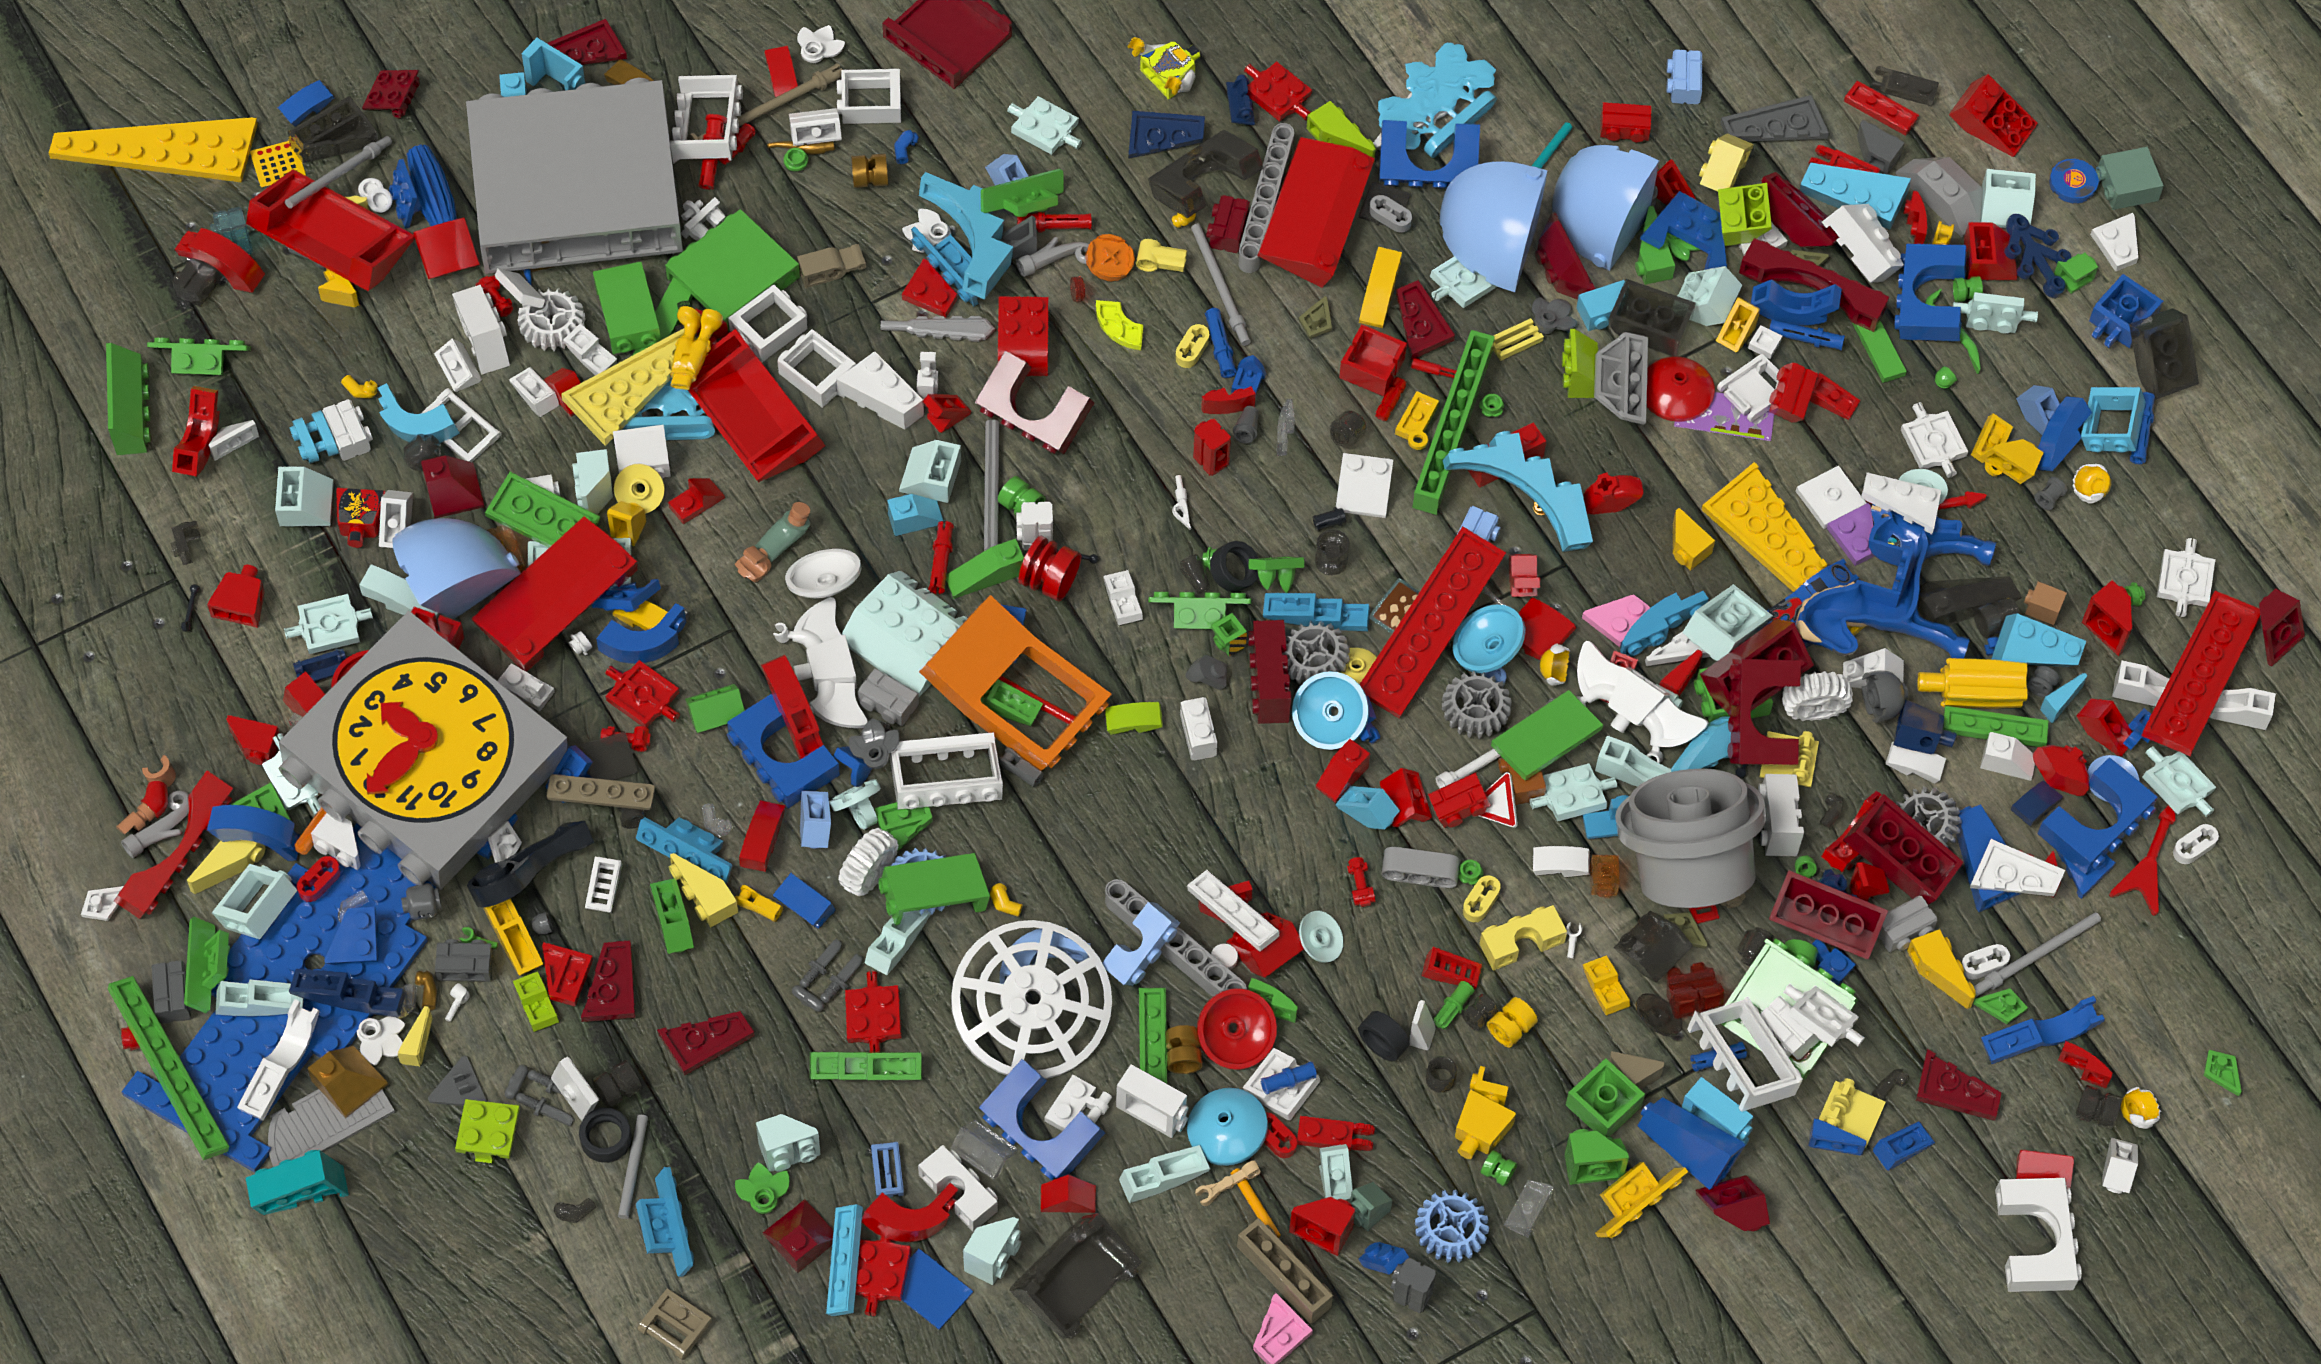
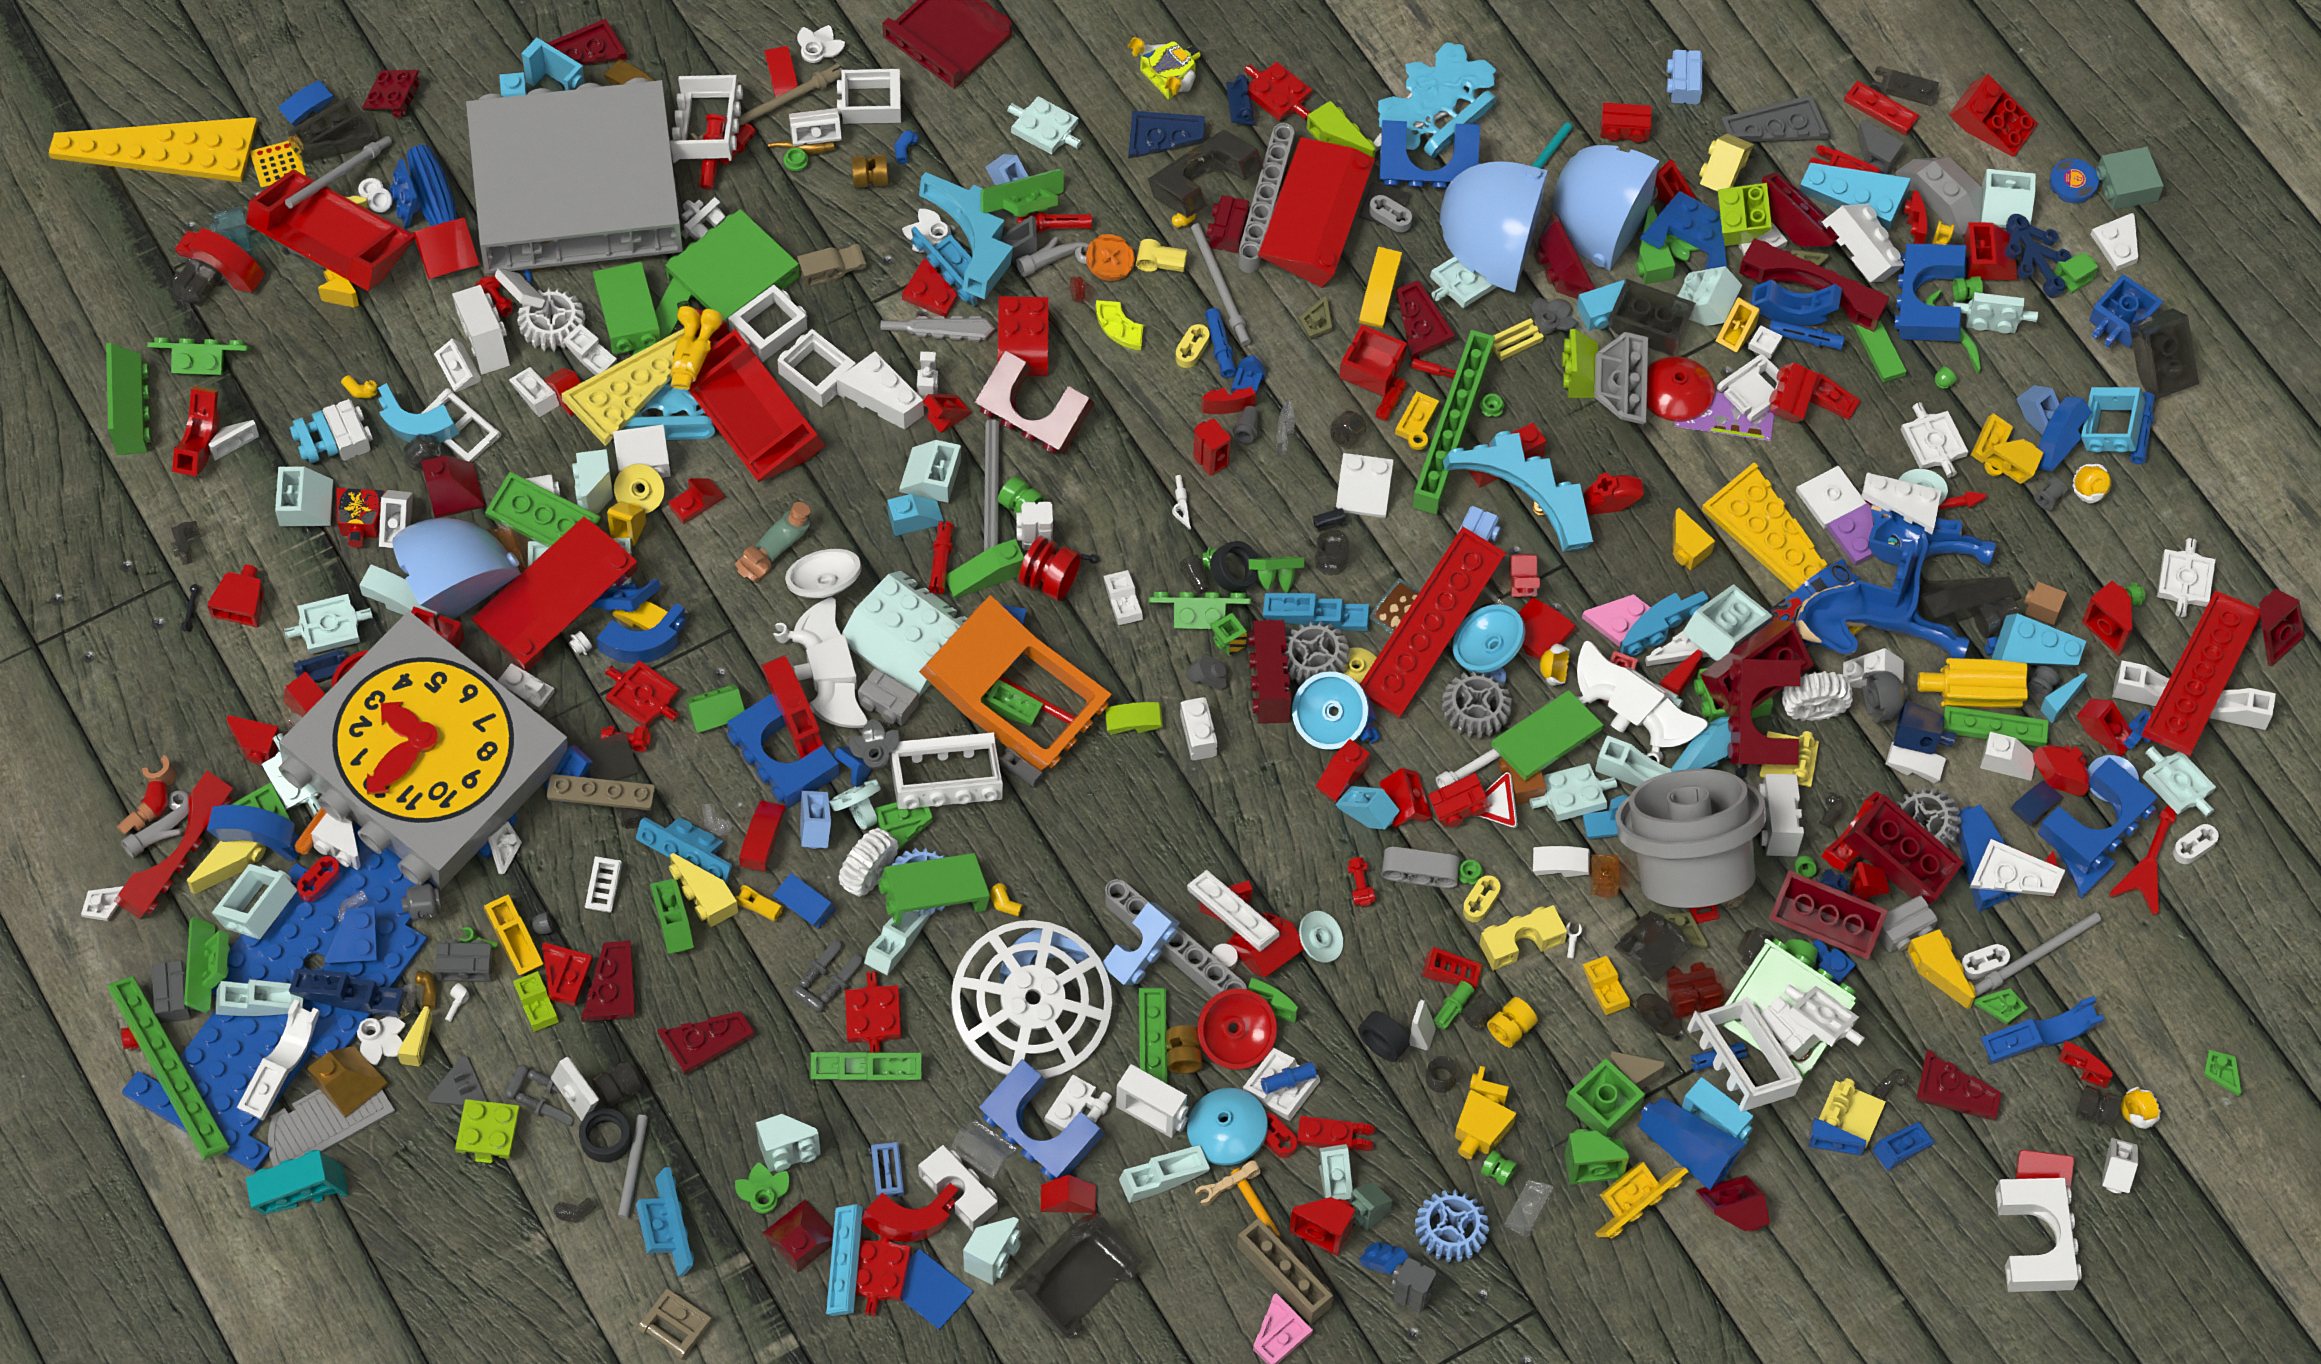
(509, 877): black animal -> none

